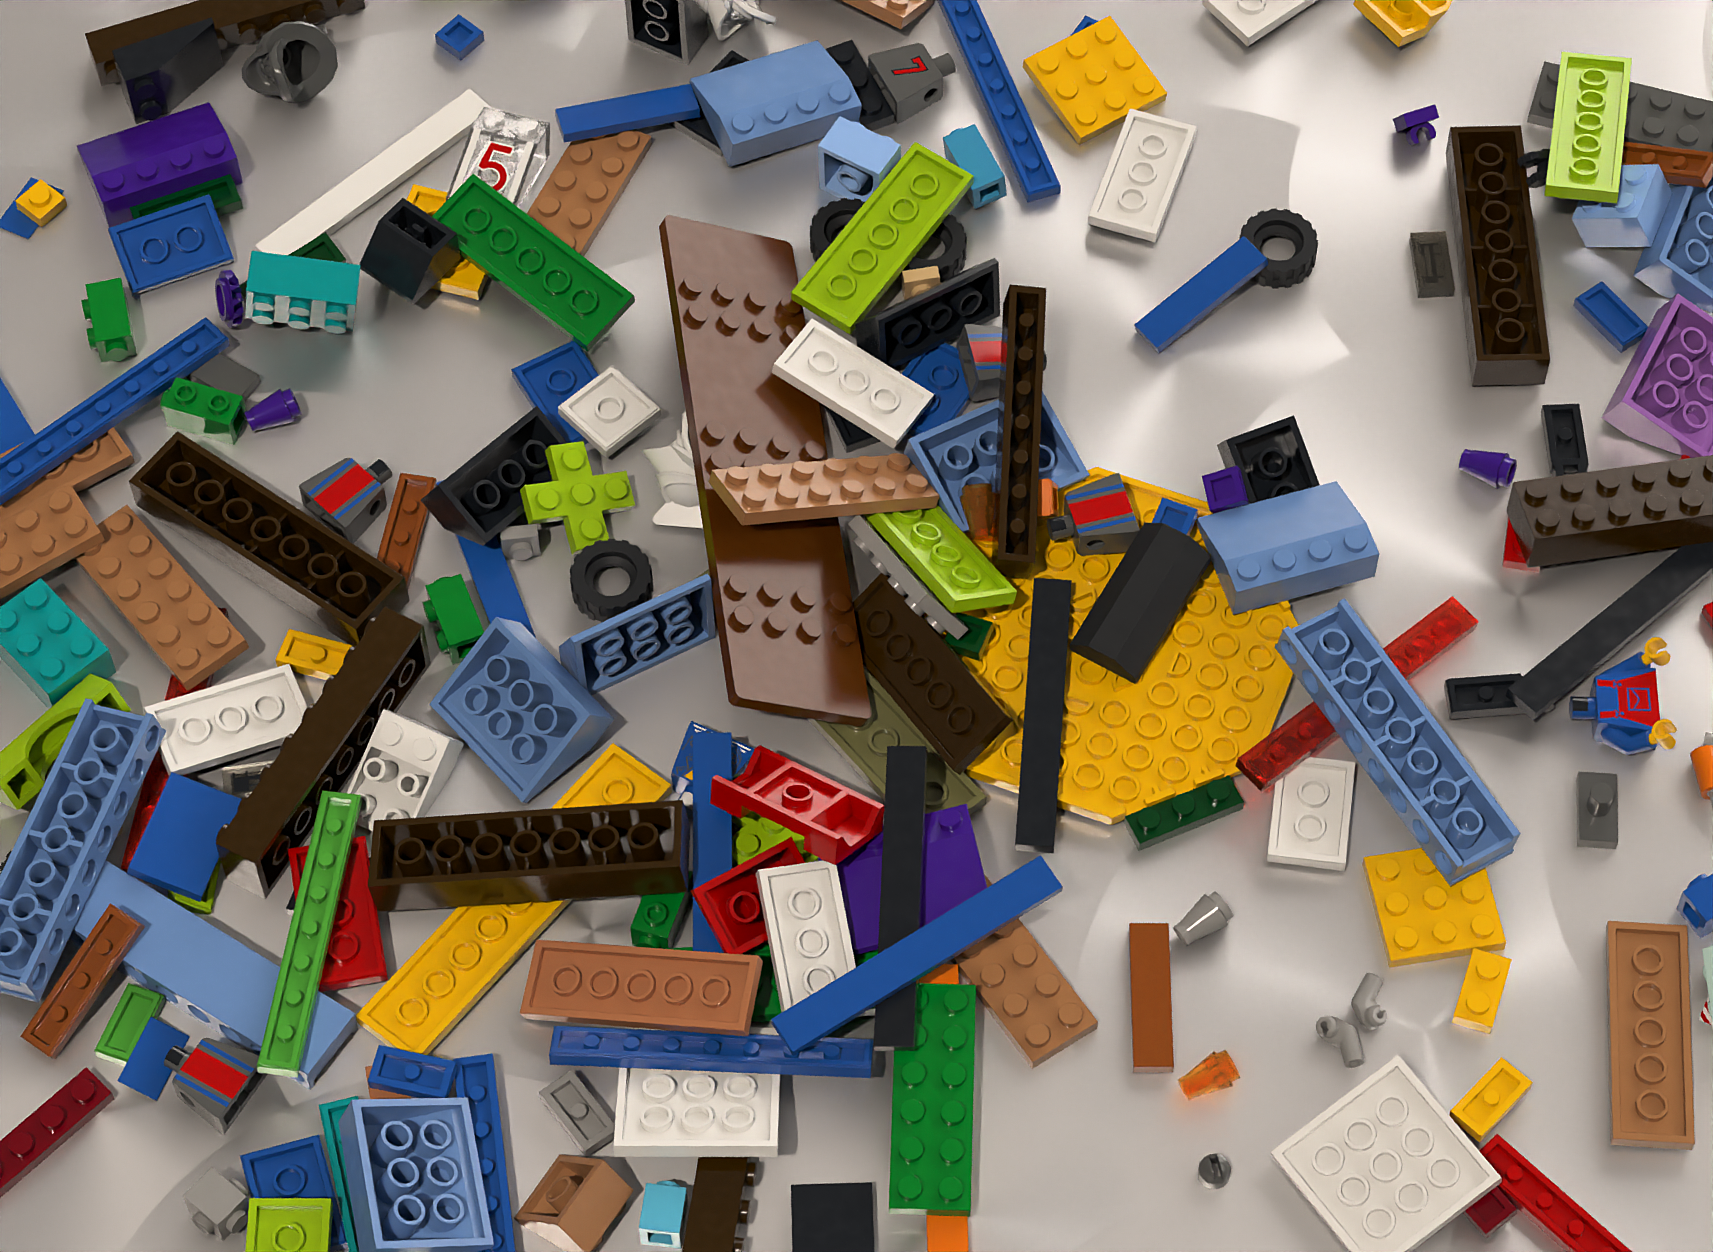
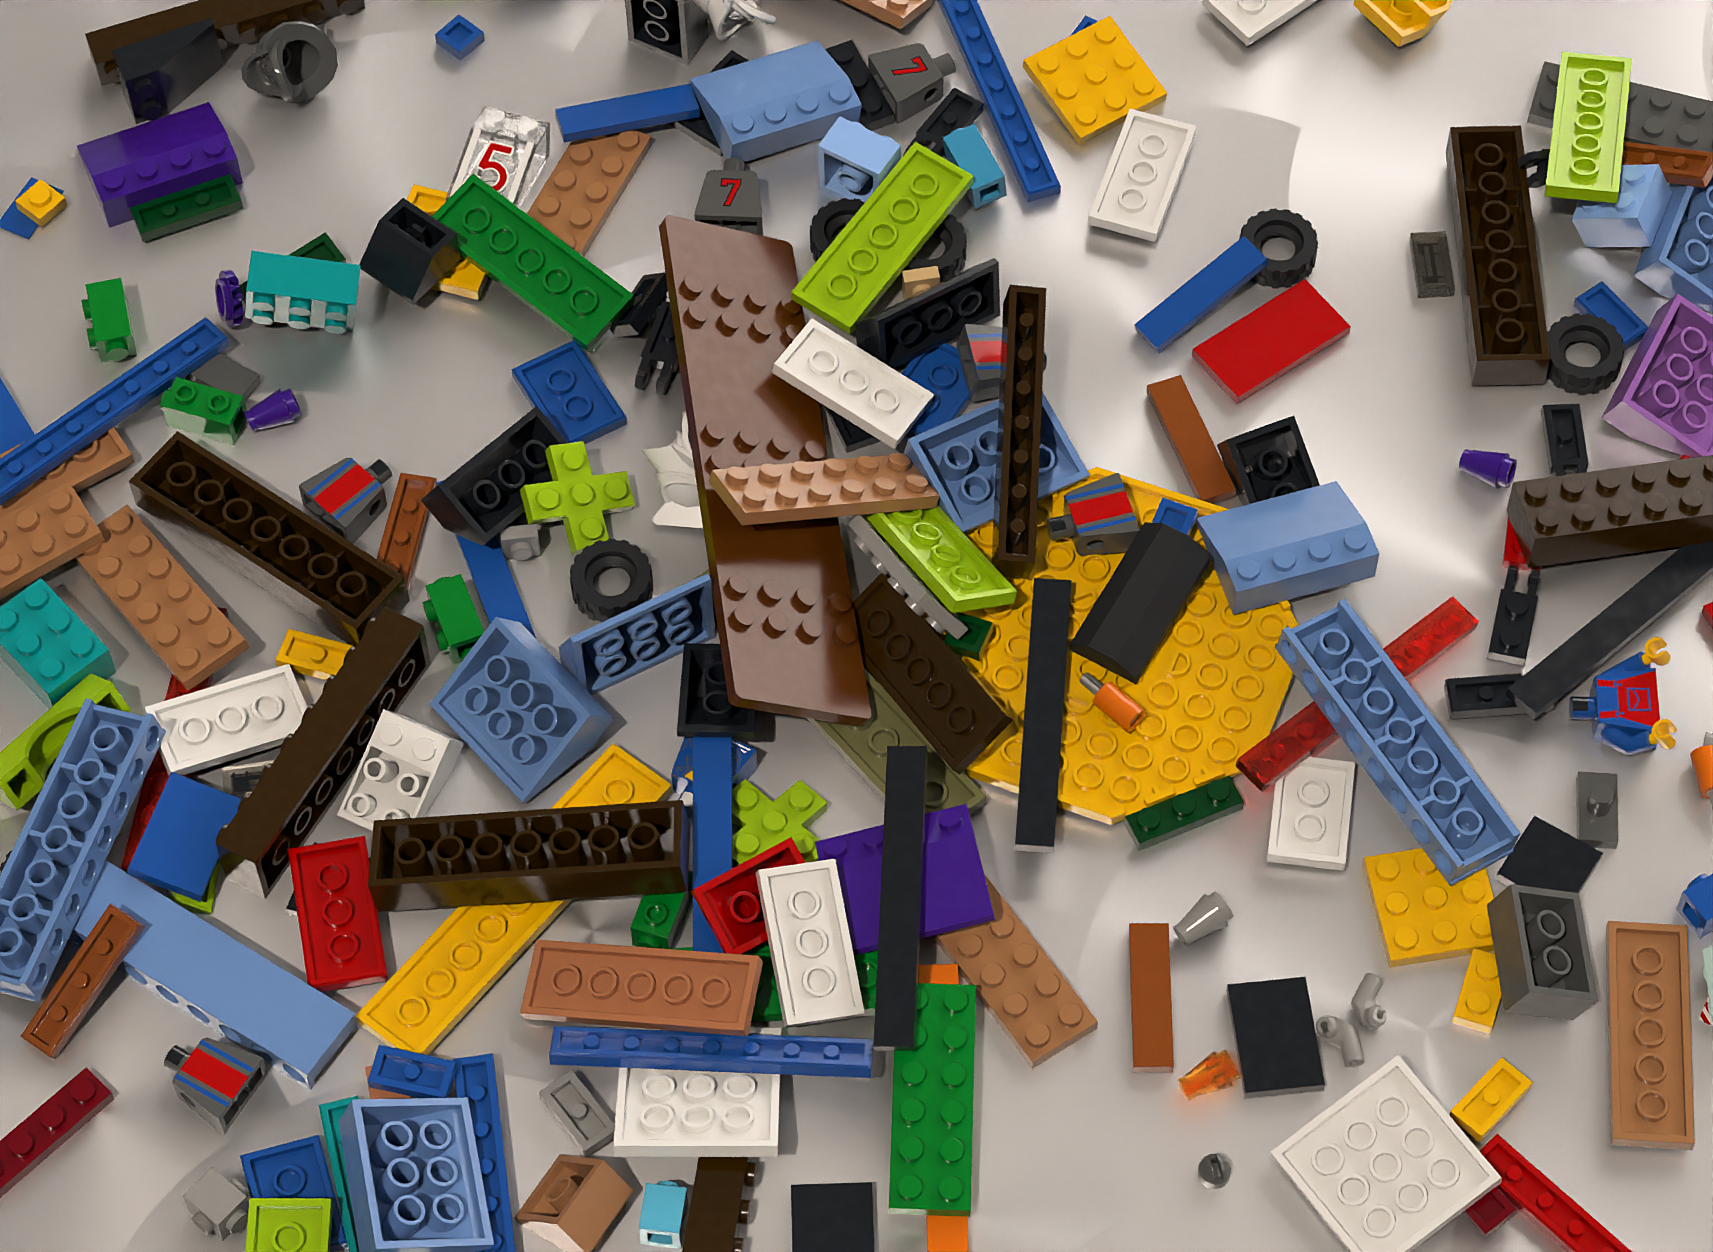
(128, 1023): bright green tile -> none
(145, 1066): blue sticker -> none
(170, 245): blue tile -> none
(309, 934): bright green tile -> none
(377, 176): white tile -> none
(609, 411): white tile -> none
(648, 296): none -> black plate
(659, 352): none -> black hinge
(704, 697): none -> black slope
(731, 198): none -> dark grey torso
(807, 803): red piece -> none
(916, 955): blue tile -> none
(954, 112): none -> black hinge
(978, 508): clear orange cone -> none
(1047, 499): orange tile -> none
(1114, 703): none -> orange piece
(1190, 440): none -> dark orange tile
(1225, 489): dark purple tile -> none
(1271, 341): none -> red tile
(1275, 1037): none -> black tile
(1417, 120): dark purple tile -> none
(1514, 620): none -> black hinge
(1541, 952): none -> dark grey brick
(1549, 859): none -> black tile
(1592, 331): none -> black tyre

